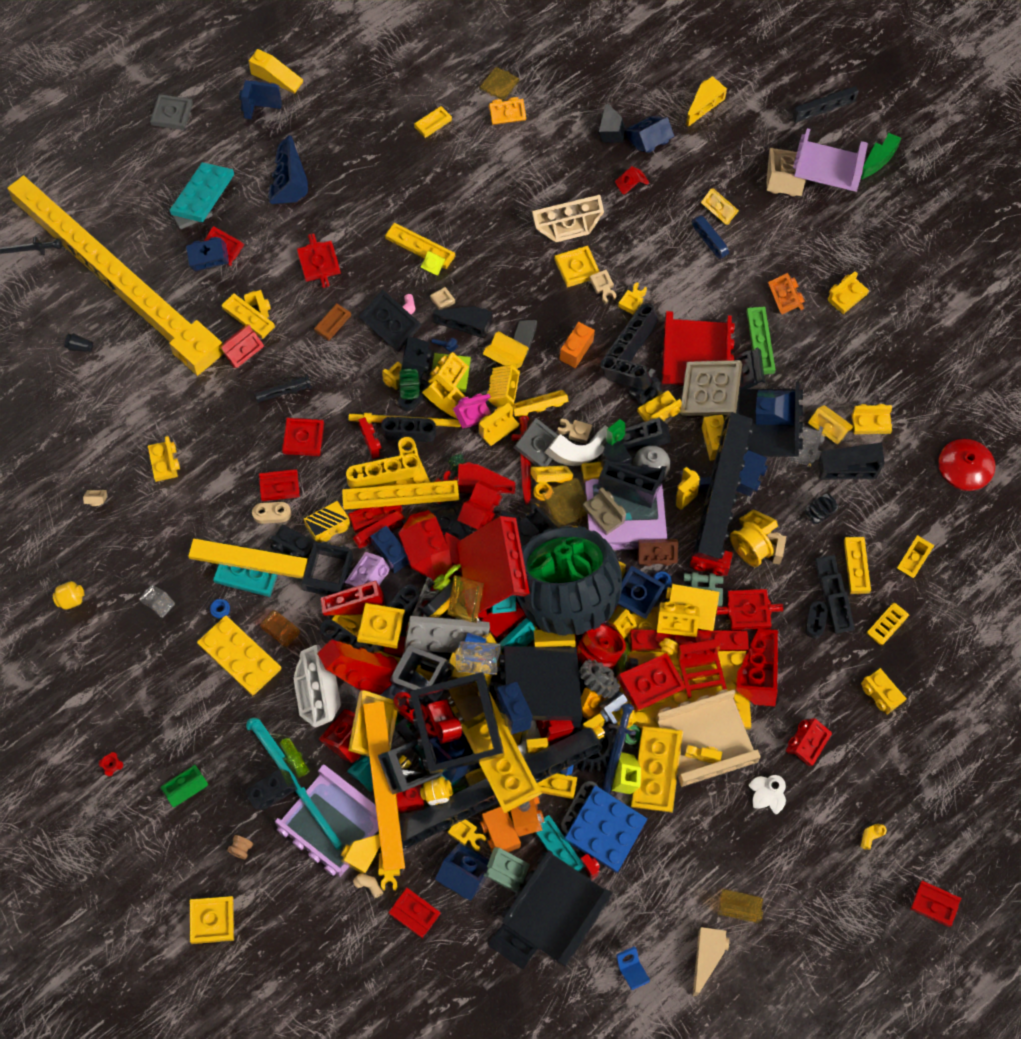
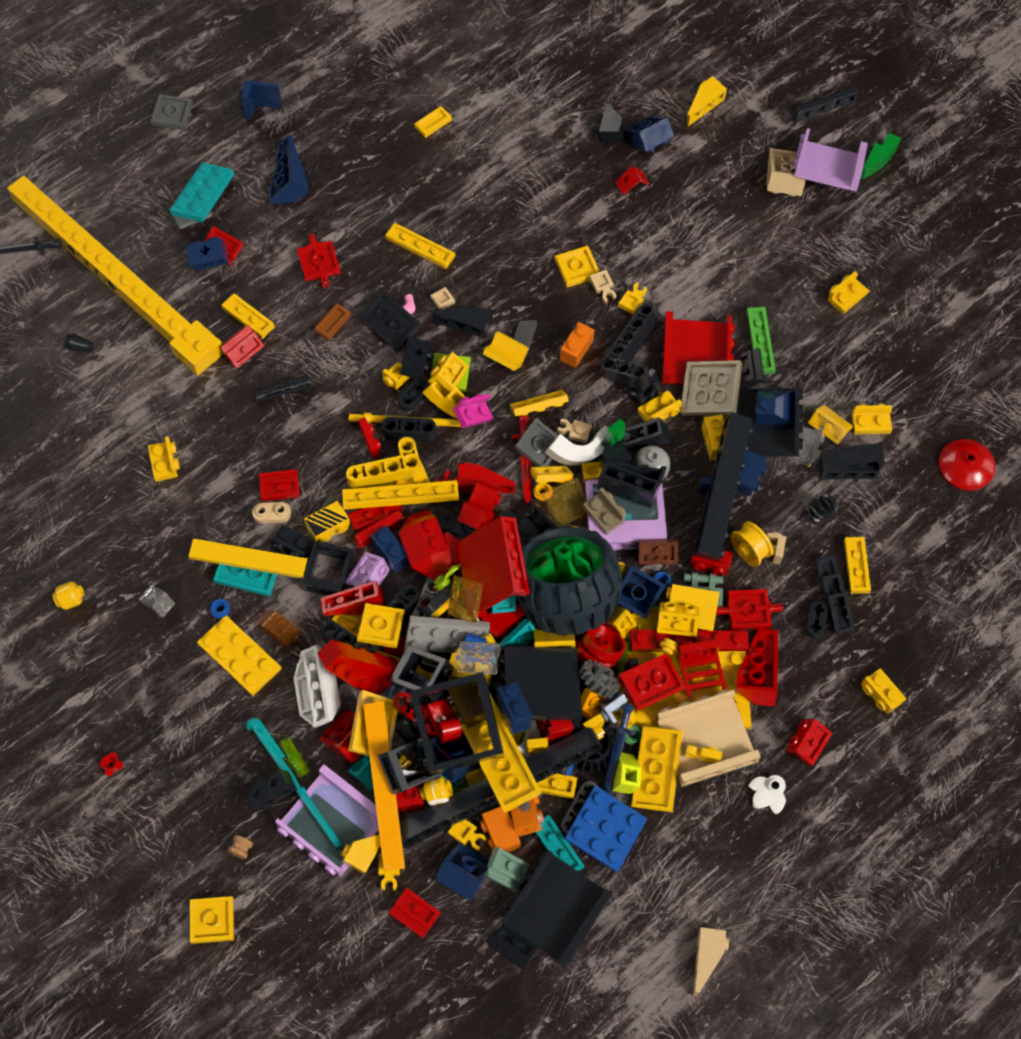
(95, 497): tan plate -> none
(184, 786): green slope -> none
(256, 298): yellow bracket -> none
(273, 71): yellow slope -> none
(303, 436): red tile -> none
(370, 882): tan arm -> none
(409, 383): dark green gear -> none
(433, 263): neon yellow plate -> none
(451, 345): dark blue hand -> none
(455, 461): clear green bush -> none
(498, 424): yellow bracket -> none
(500, 83): clear yellow piece -> none
(503, 385): yellow brick -> none
(507, 111): light orange bracket -> none
(569, 219): tan wedge -> none
(591, 866): red plate -> none
(632, 969): blue bracket -> none
(687, 488): yellow bracket -> none
(710, 237): dark blue beam -> none
(719, 206): yellow plate -> none
(740, 906): clear yellow panel -> none
(763, 521): yellow plate -> none
(786, 294): orange bracket -> none
(870, 833): yellow arm -> none
(895, 614): yellow slope -> none
(915, 556): yellow slope -> none
(935, 904): red plate -> none

